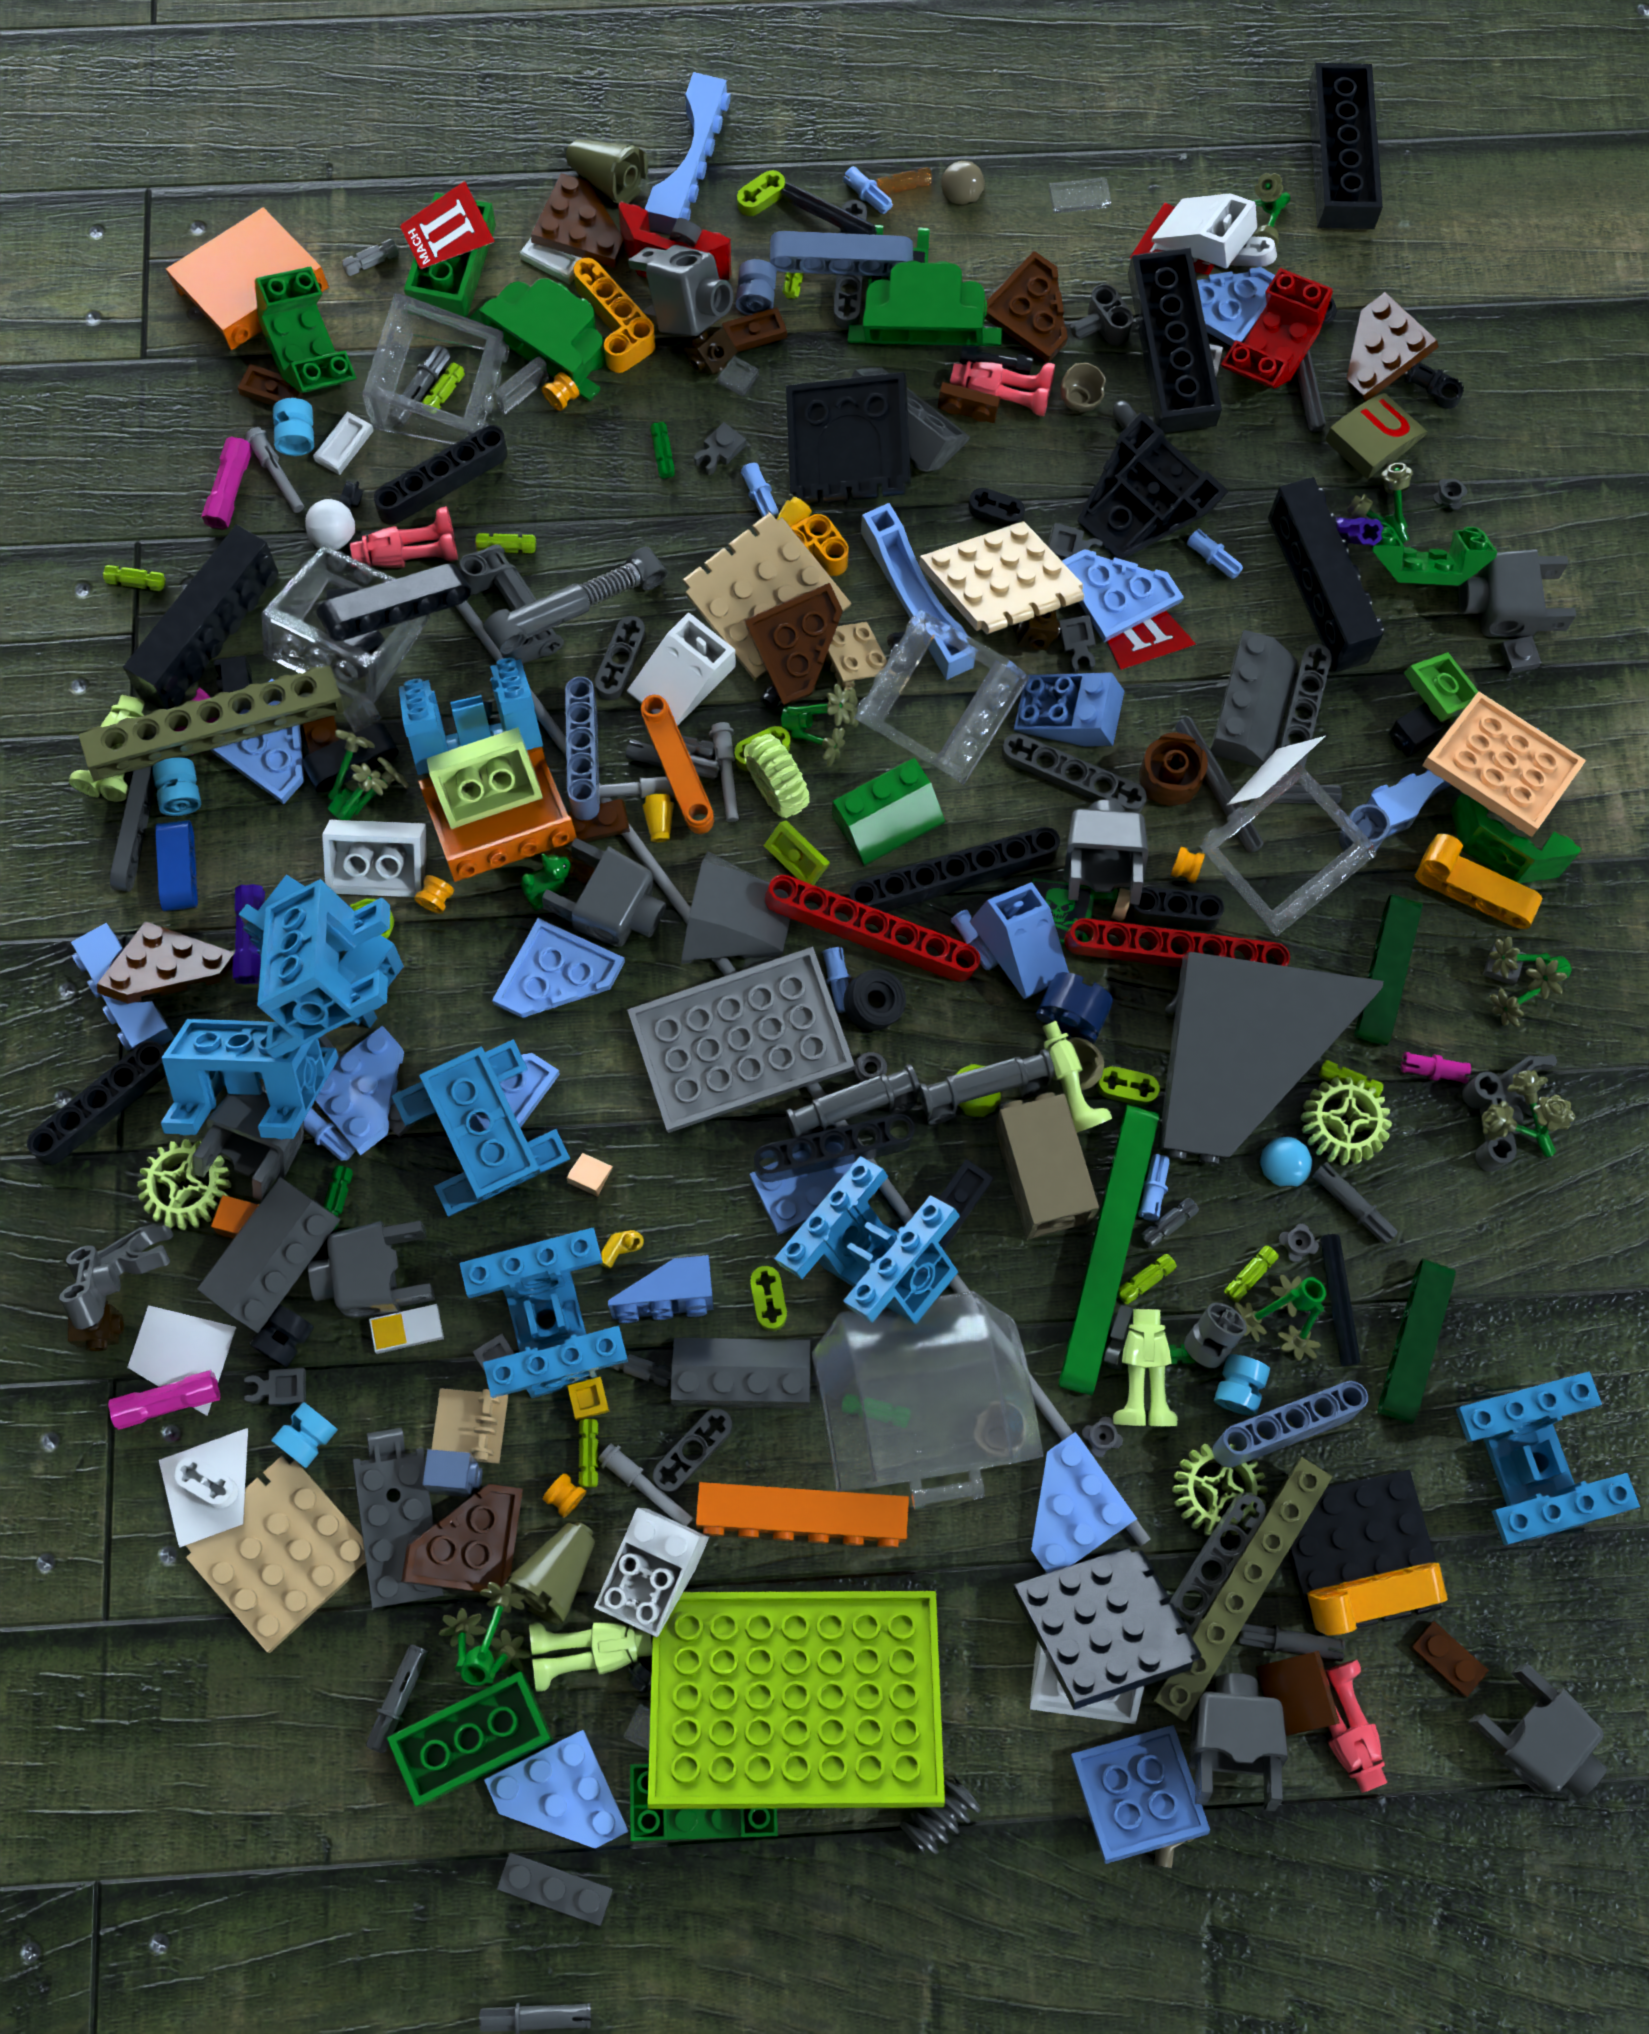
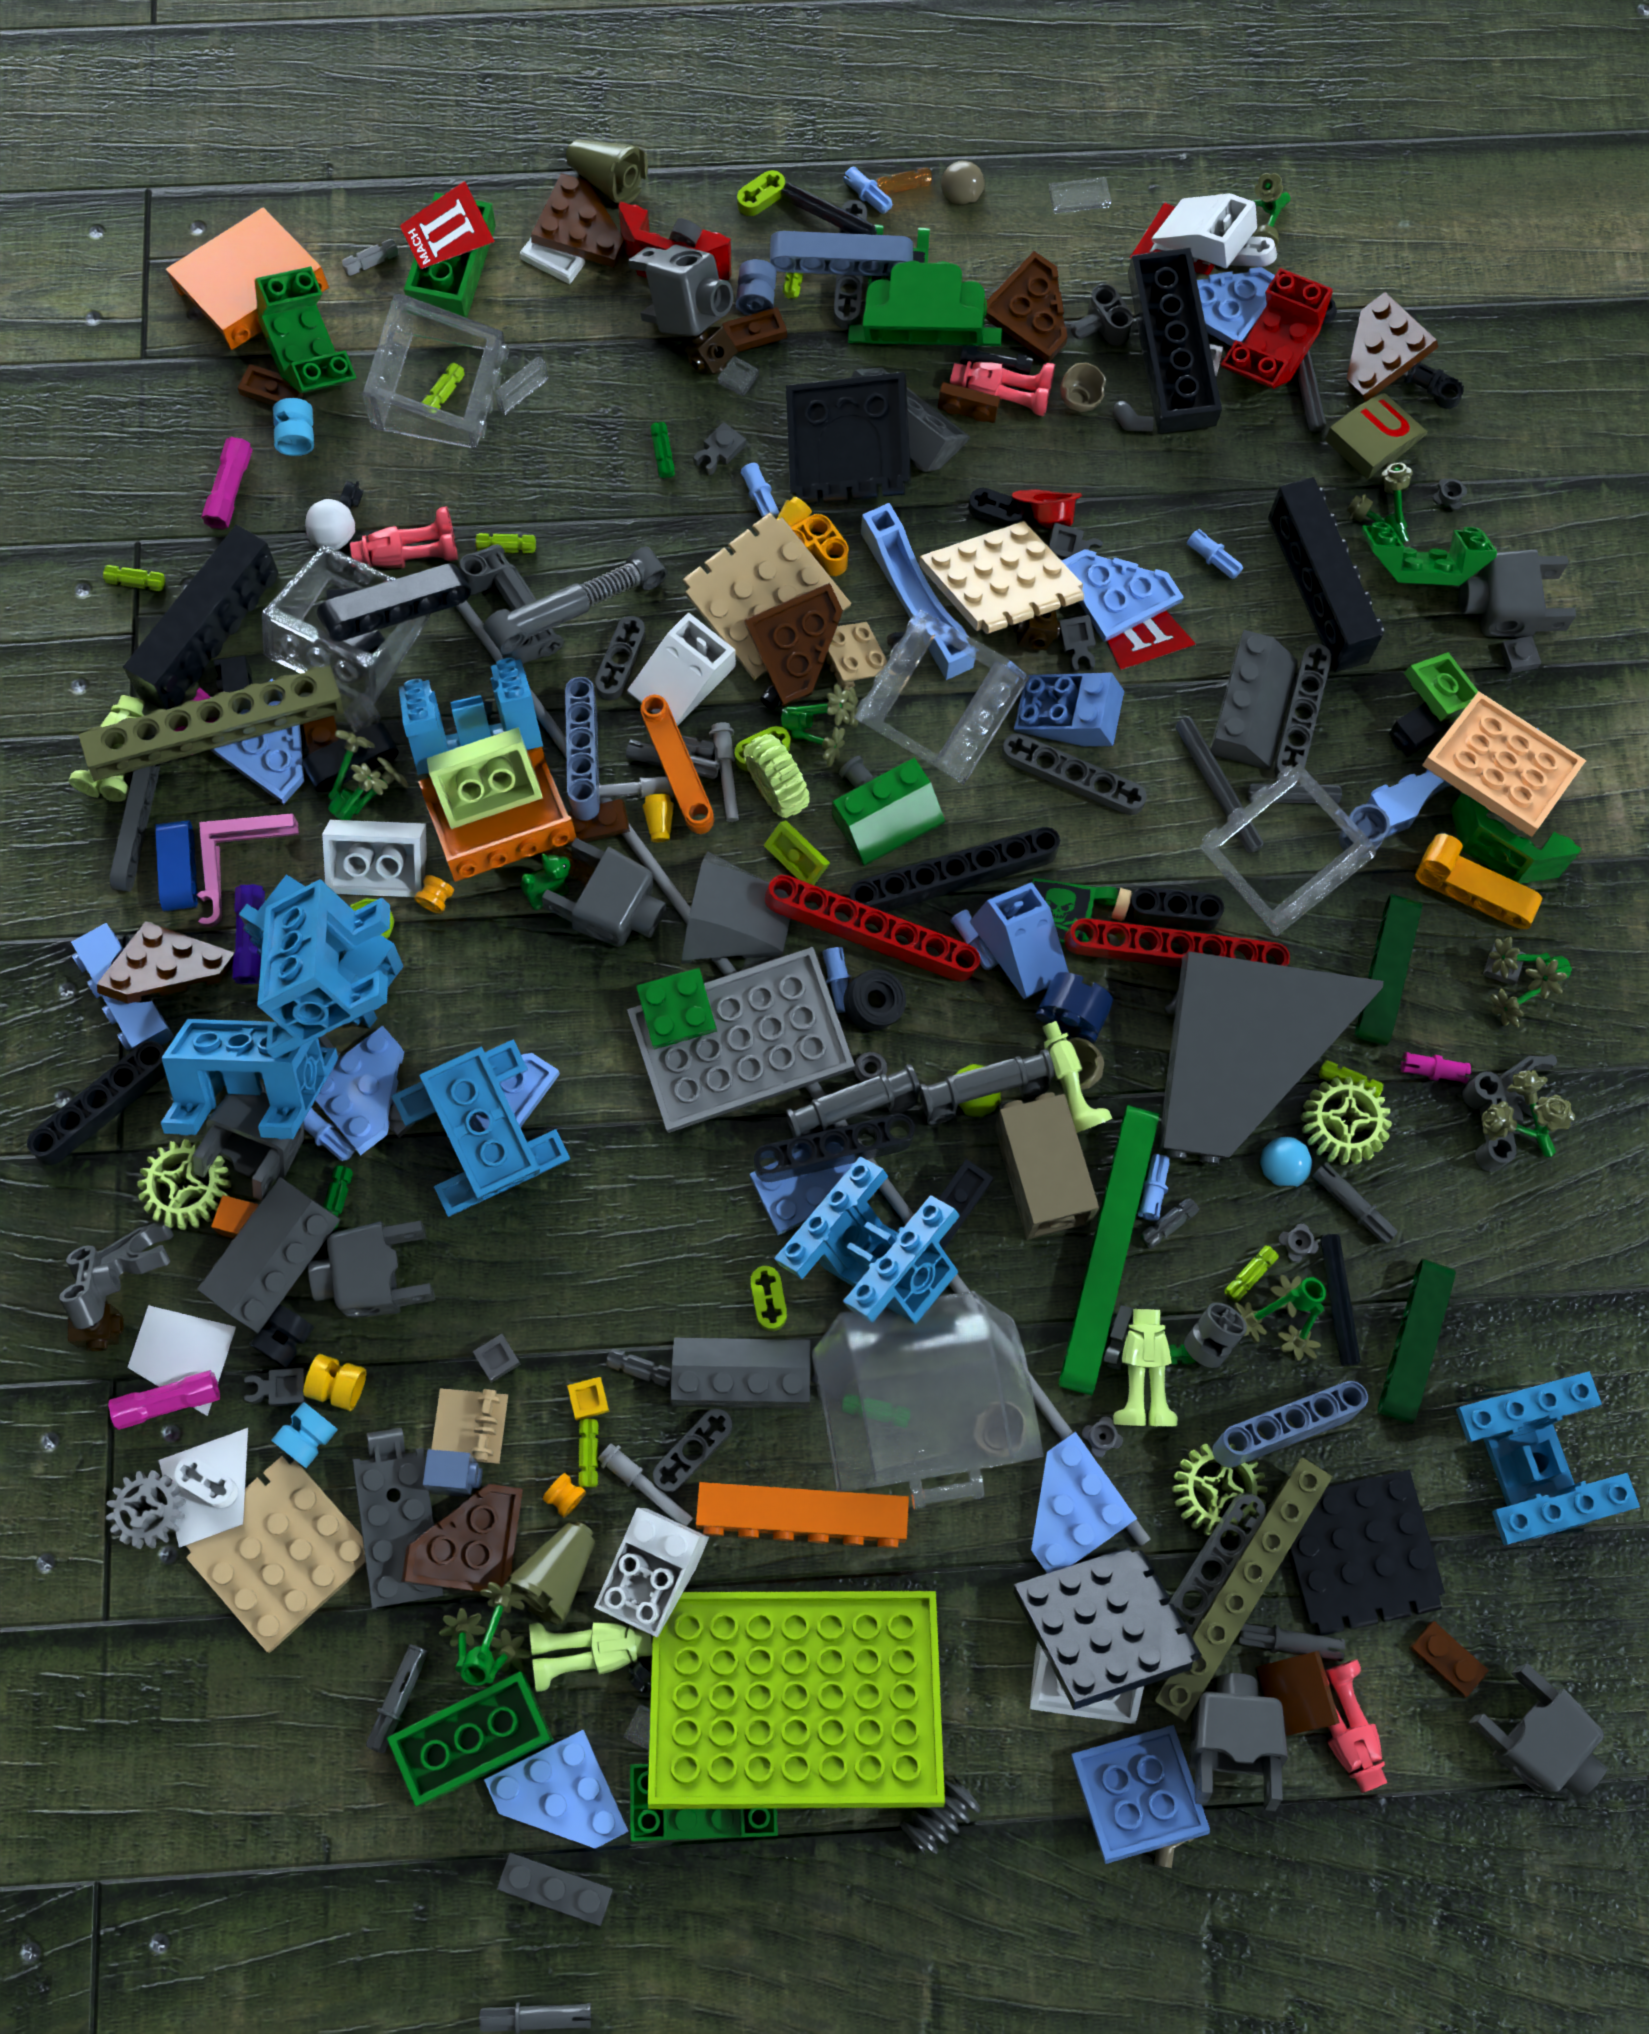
(146, 1495): none -> light grey gear
(176, 786): medium azure wheel -> none
(234, 830): none -> bright pink hinge
(269, 460): light grey pin -> none
(334, 1382): none -> yellow wheel
(343, 443): white tile -> none
(406, 1328): white tile -> none
(427, 373): dark grey axle -> none
(435, 487): black beam -> none
(538, 1284): dark azure piece -> none
(551, 325): green brick -> none
(555, 970): light blue plate -> none
(560, 391): light orange wheel -> none
(589, 1174): light nougat slope -> none
(611, 309): light orange beam -> none
(620, 1243): yellow arm -> none
(671, 1289): medium blue slope -> none
(672, 197): light blue arch -> none
(676, 1008): none -> green plate
(856, 772): none -> dark grey bush
(1050, 506): none -> red piece
(1106, 850): dark grey piece -> none
(1130, 1079): lime beam -> none
(1146, 491): black wedge -> none
(1146, 1278): lime axle -> none
(1173, 769): reddish brown brick -> none
(1187, 865): light orange wheel -> none
(1242, 1383): medium azure wheel -> none
(1273, 769): white sticker -> none
(1343, 1605): light orange beam -> none
(1345, 146): black brick -> none
(1360, 530): dark purple axle -> none

